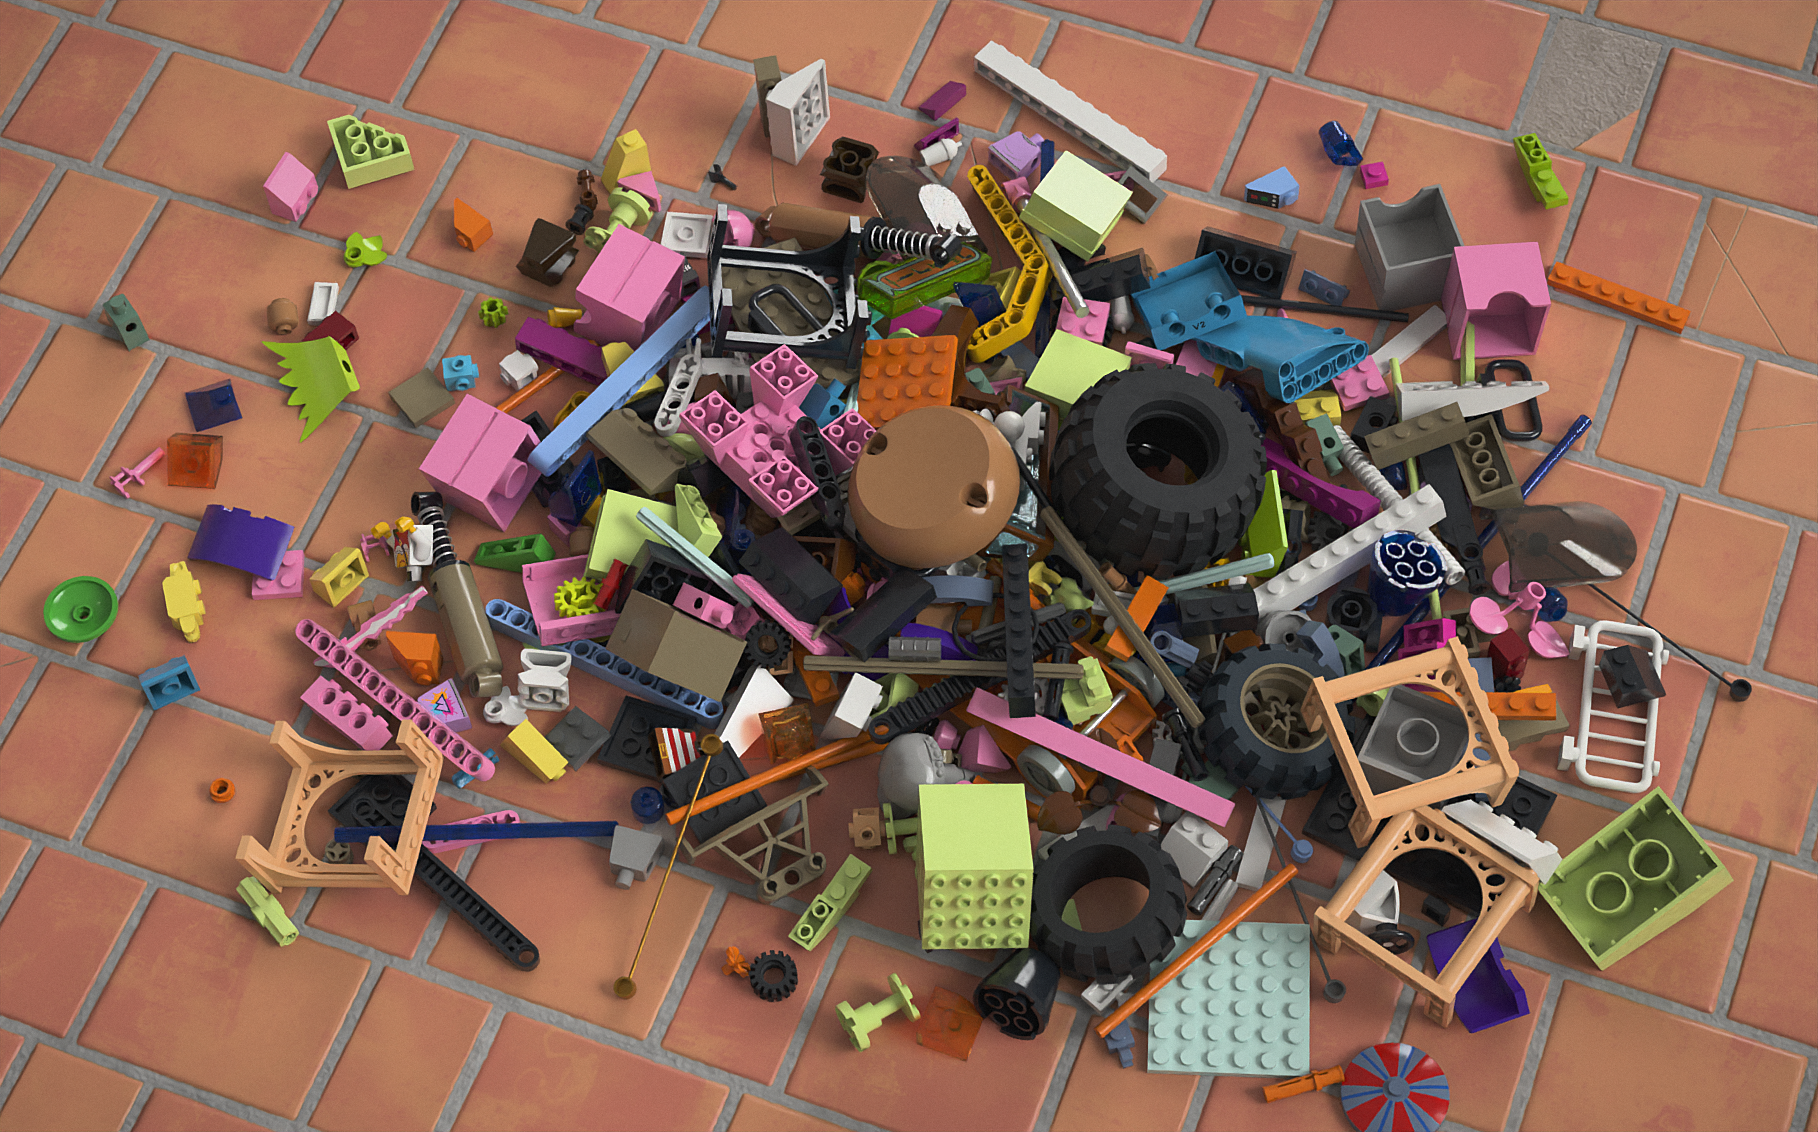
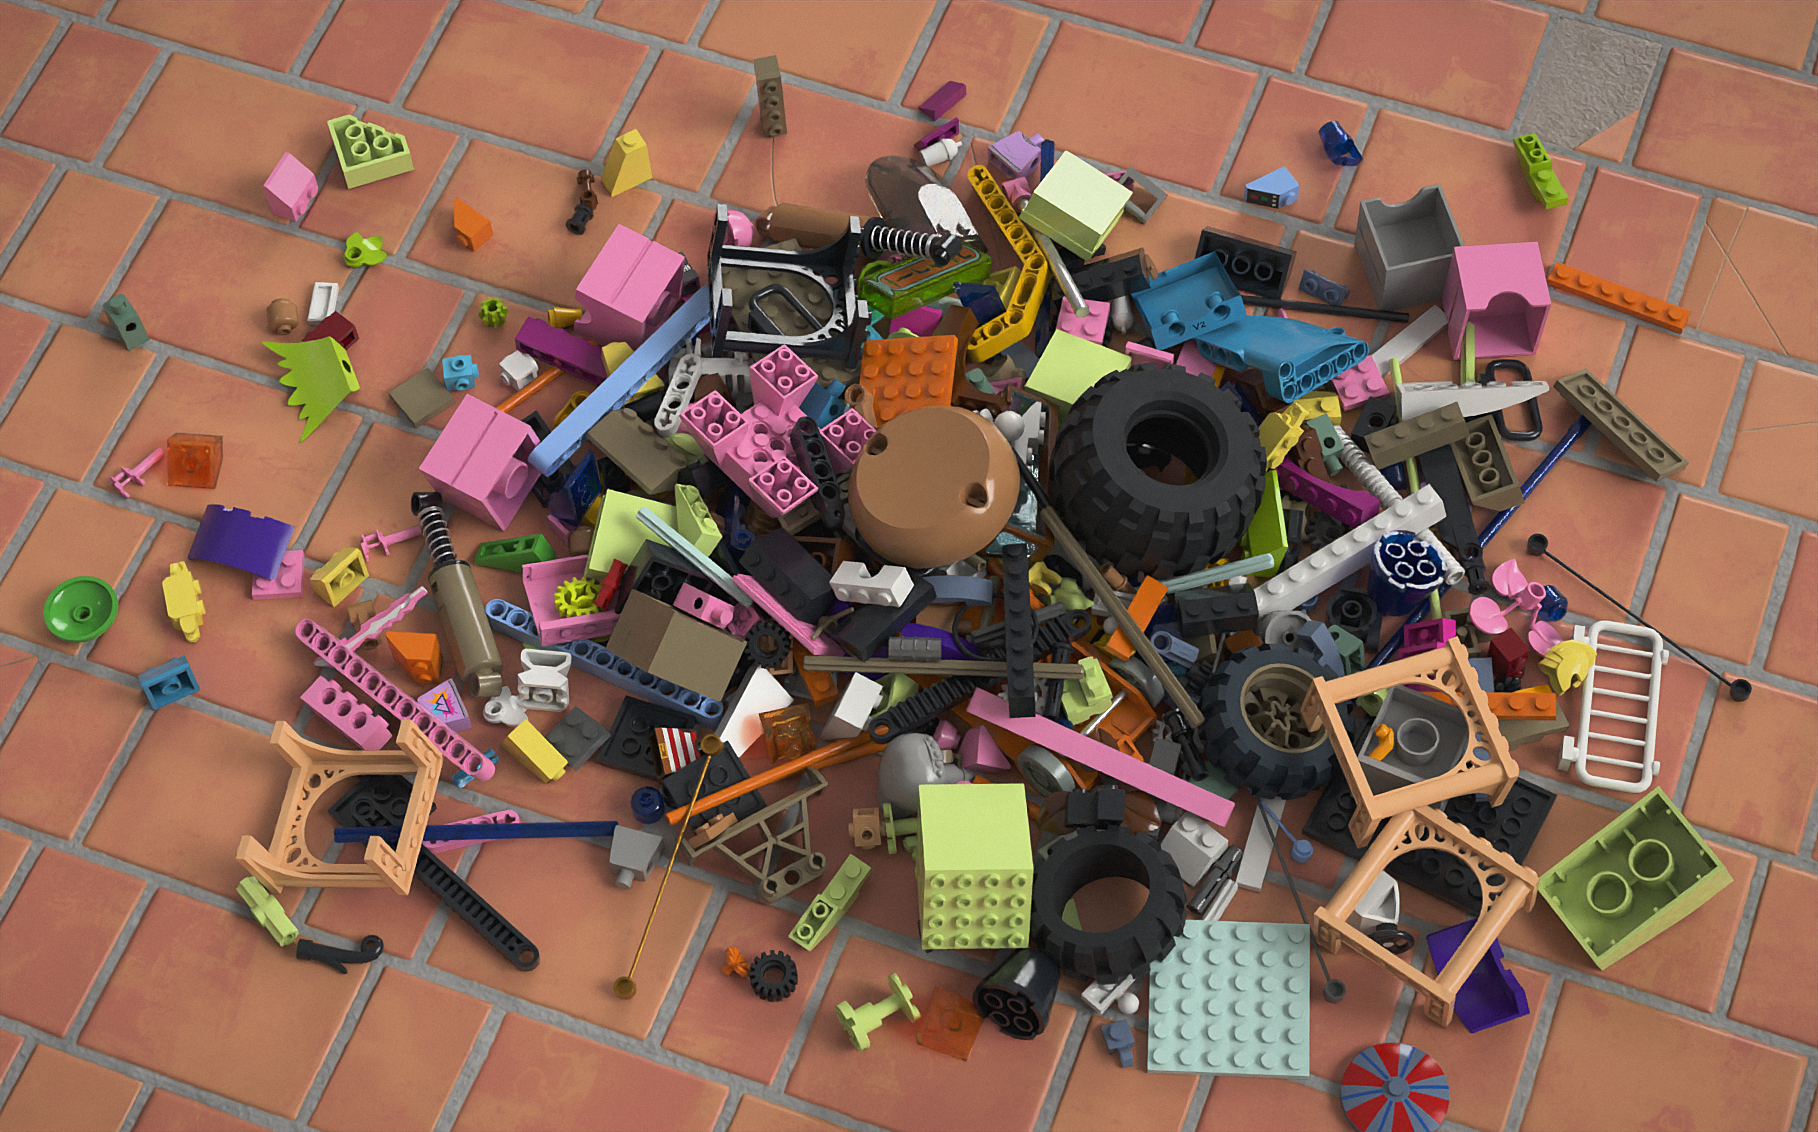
(213, 405): clear blue slope -> none
(218, 785): orange plate -> none
(334, 850): dark tan wheel -> none
(335, 956): none -> black plant
(410, 544): torso -> none
(548, 253): dark brown piece -> none
(627, 210): yellowish green piece -> none
(644, 186): bright pink slope -> none
(687, 233): white plate -> none
(717, 826): none -> medium nougat plate
(719, 177): black hand -> none
(798, 112): white slope -> none
(847, 168): dark brown piece -> none
(864, 406): none -> medium nougat piece
(886, 588): none -> white arch
(1069, 111): white brick -> none
(1095, 809): none -> black brick
(1195, 950): orange piece -> none
(1281, 432): none -> light yellow hinge
(1302, 1084): orange pin -> none
(1374, 175): dark pink plate -> none
(1386, 741): none -> light orange arm
(1436, 909): black plate -> none
(1505, 837): white slope -> none
(1563, 543): clear smoke windscreen -> none
(1566, 663): none -> light yellow helmet
(1620, 425): none -> dark tan plate
(1630, 675): black slope -> none

